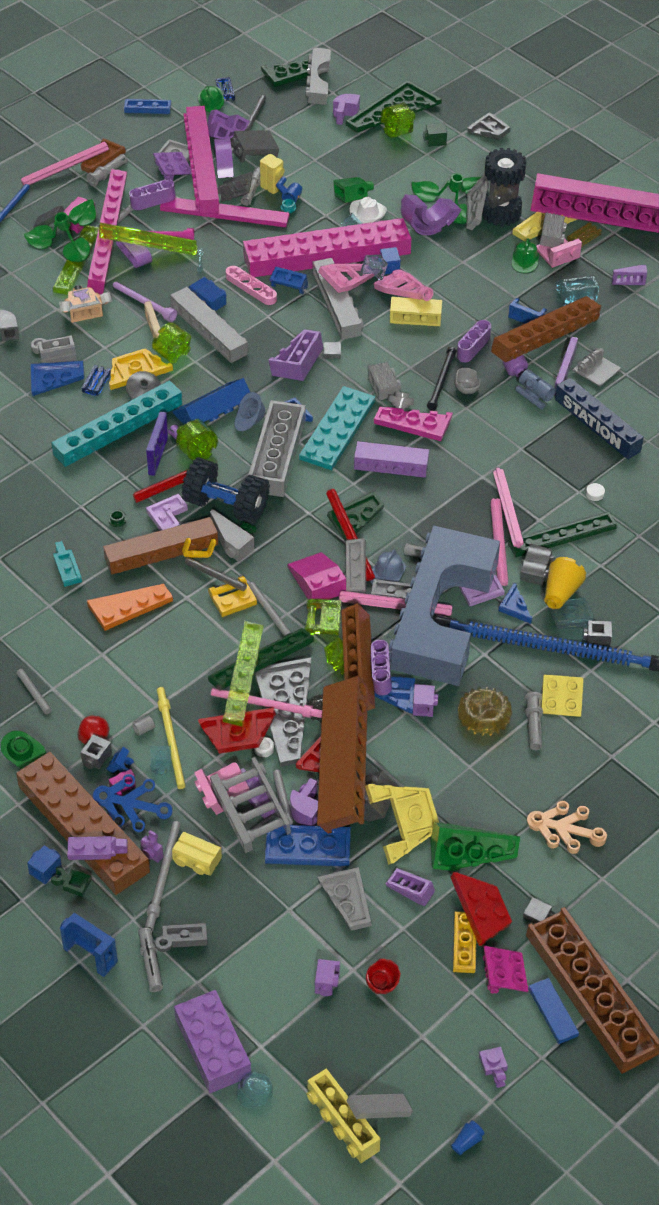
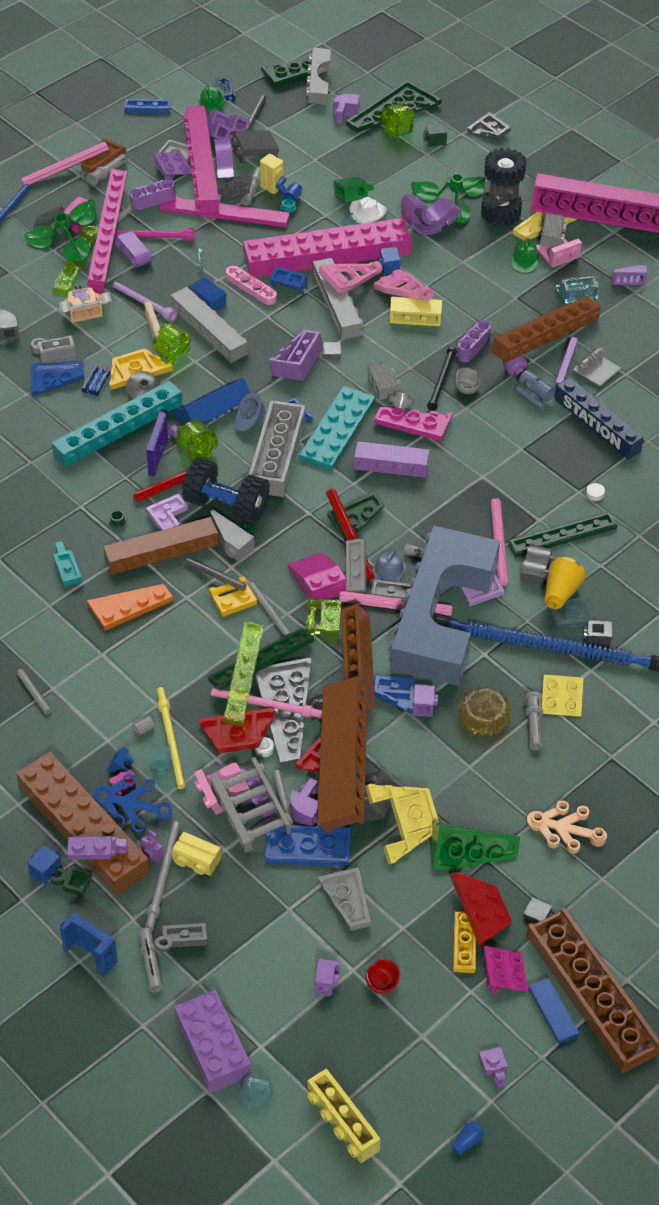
(21, 748): green piece -> none
(92, 726): red hair -> none
(96, 752): flat silver brick -> none
(147, 239): clear neon green tile -> none
(197, 553): yellow piece -> none
(334, 654): clear neon green plate -> none
(374, 265): clear light blue panel -> none
(379, 1106): light grey tile -> none
(381, 667): medium lavender beam -> none
(420, 895): medium lavender slope -> none
(475, 202): light grey wing -> none
(508, 508): bright pink axle -> none
(515, 606): blue tile -> none
(523, 313): blue hinge -> none
(583, 232): clear yellow tile -> none

